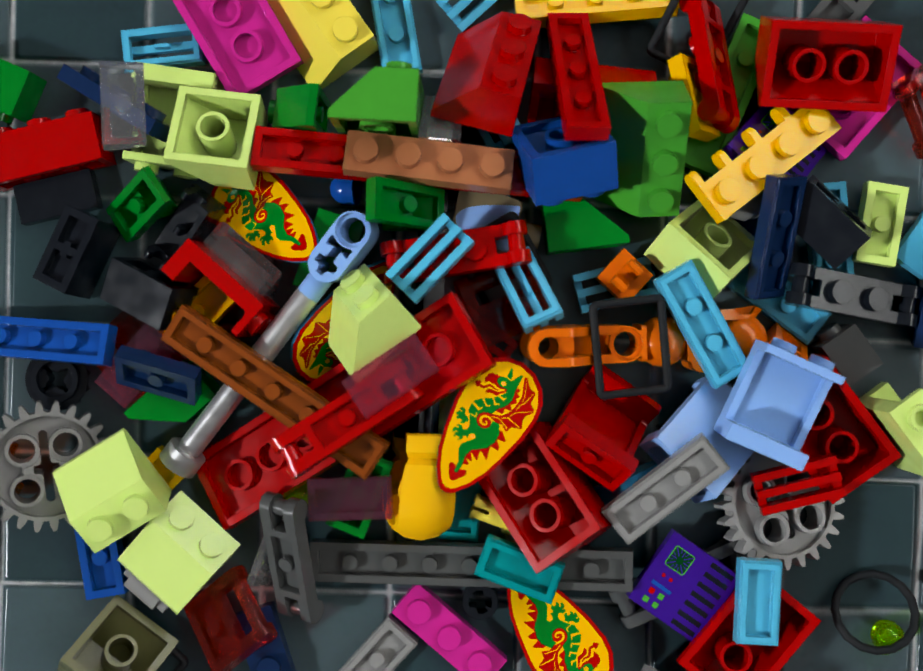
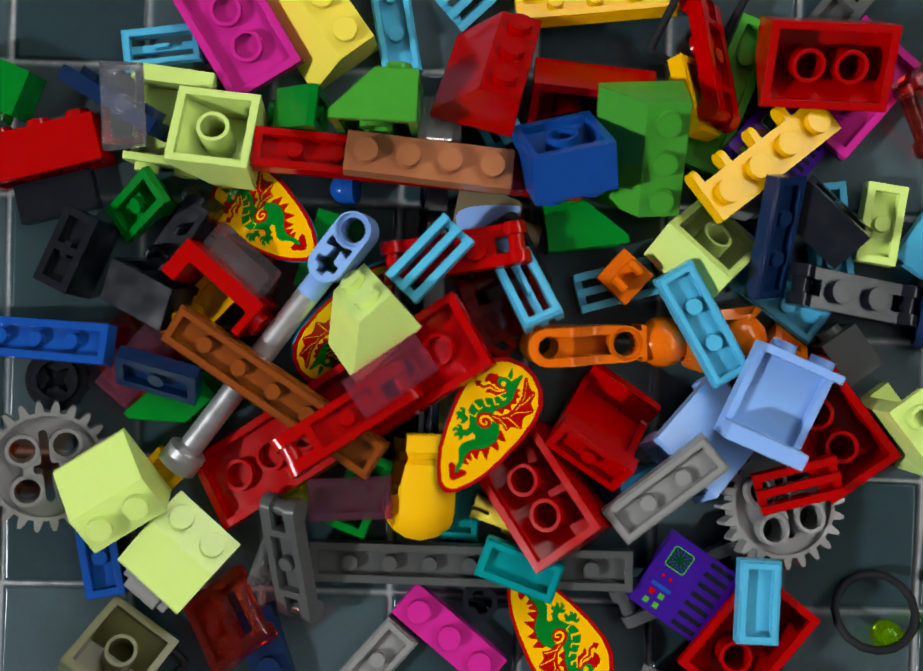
(402, 204): green slope -> none
(577, 78): red plate -> none
(664, 343): black piece -> none

